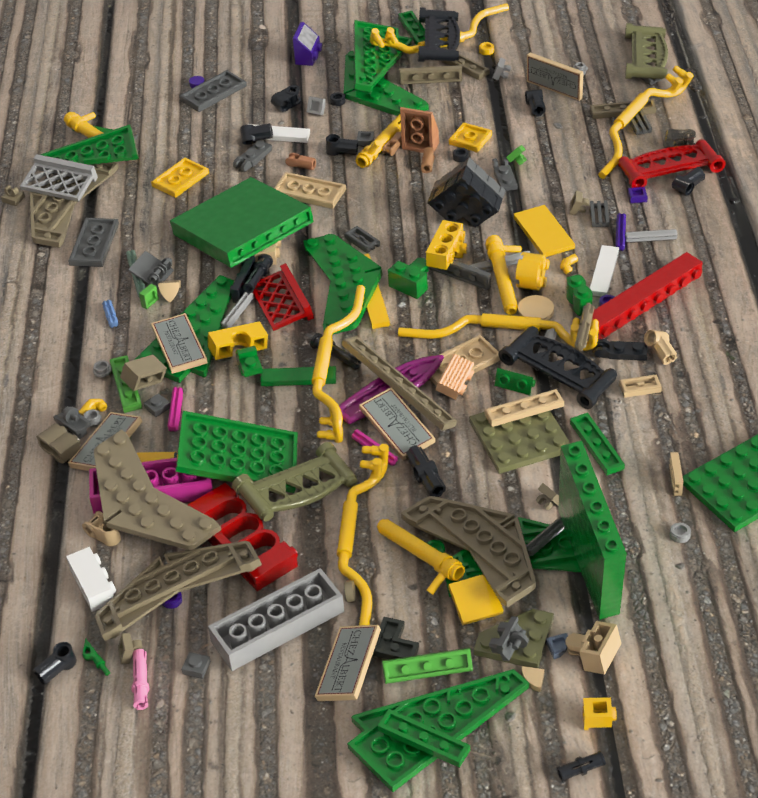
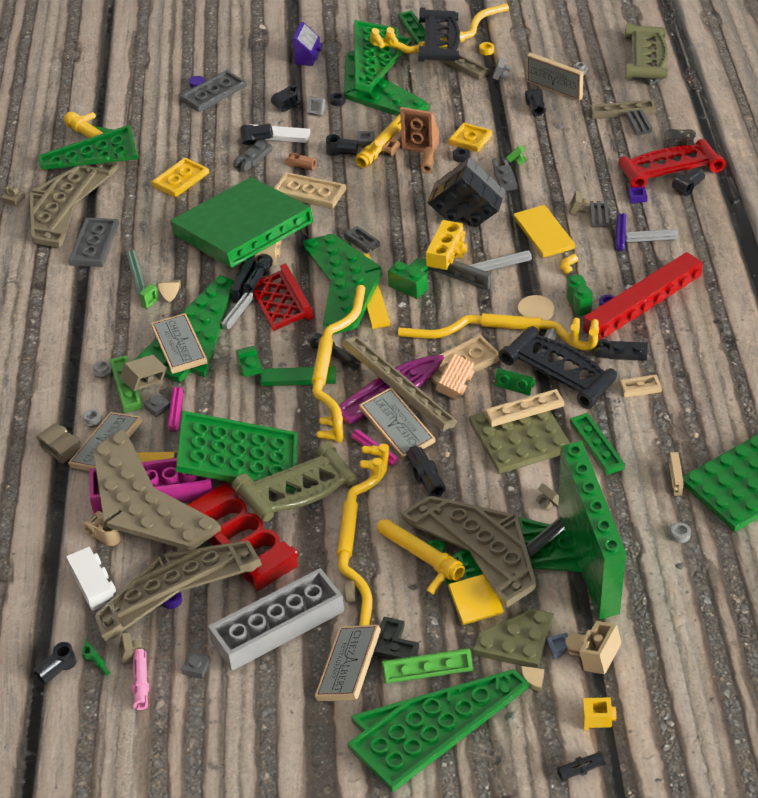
(63, 169): light grey fence -> none
(73, 421): dark grey hips -> none
(96, 404): yellow arm -> none
(110, 313): medium blue axle -> none
(151, 269): dark grey hinge -> none
(222, 341): yellow arch -> none
(424, 738): green plate -> none
(430, 74): dark tan tile -> none
(496, 253): yellow cylinder -> none
(510, 639): dark grey hips -> none
(531, 271): yellow brick -> none
(584, 326): dark tan axle -> none
(604, 270): white tile -> none
(636, 105): yellow piece -> none
(660, 343): tan piece -> none

